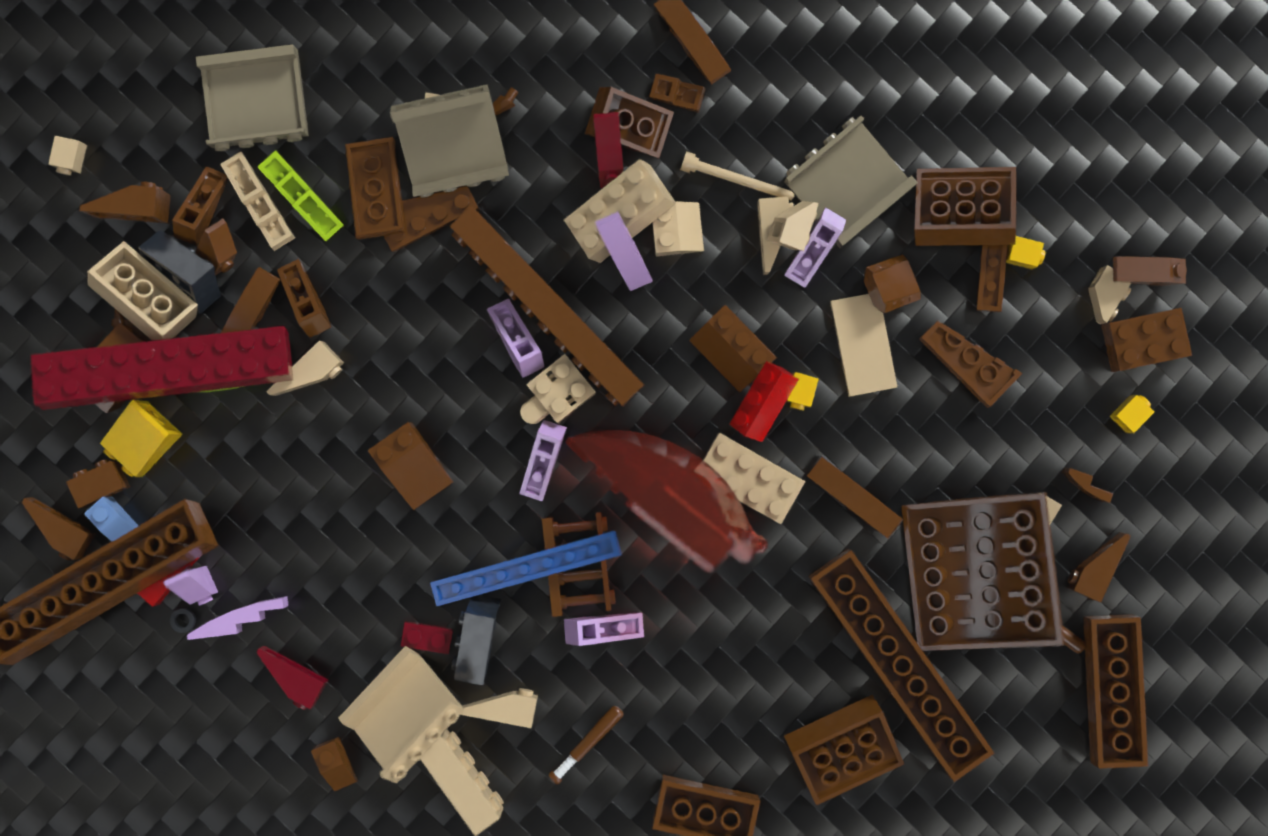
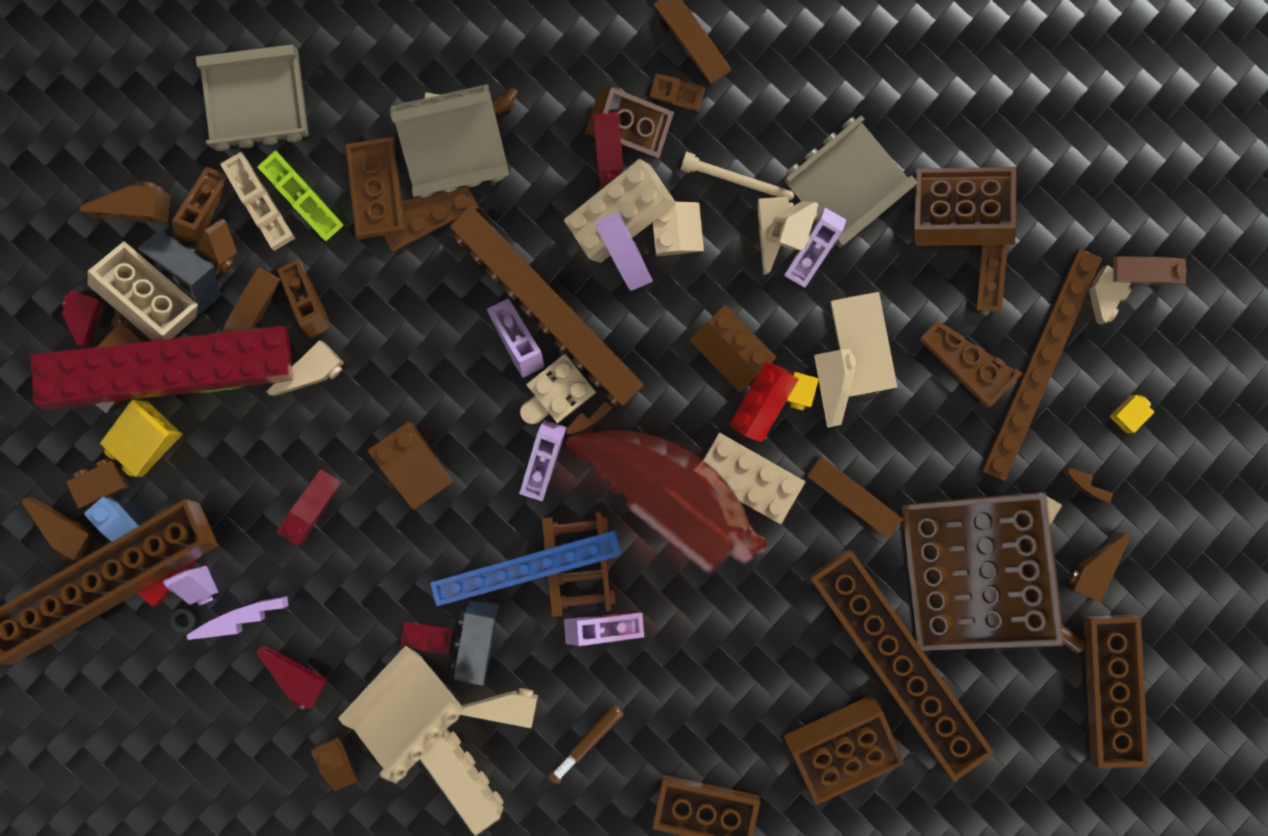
(67, 155): tan brick -> none
(82, 316): none -> dark red slope
(309, 508): none -> dark red slope
(583, 422): none -> reddish brown slope
(835, 379): none -> tan slope
(891, 284): reddish brown slope -> none
(1025, 253): yellow brick -> none
(1041, 364): none -> reddish brown plate
(1146, 340): reddish brown brick -> none

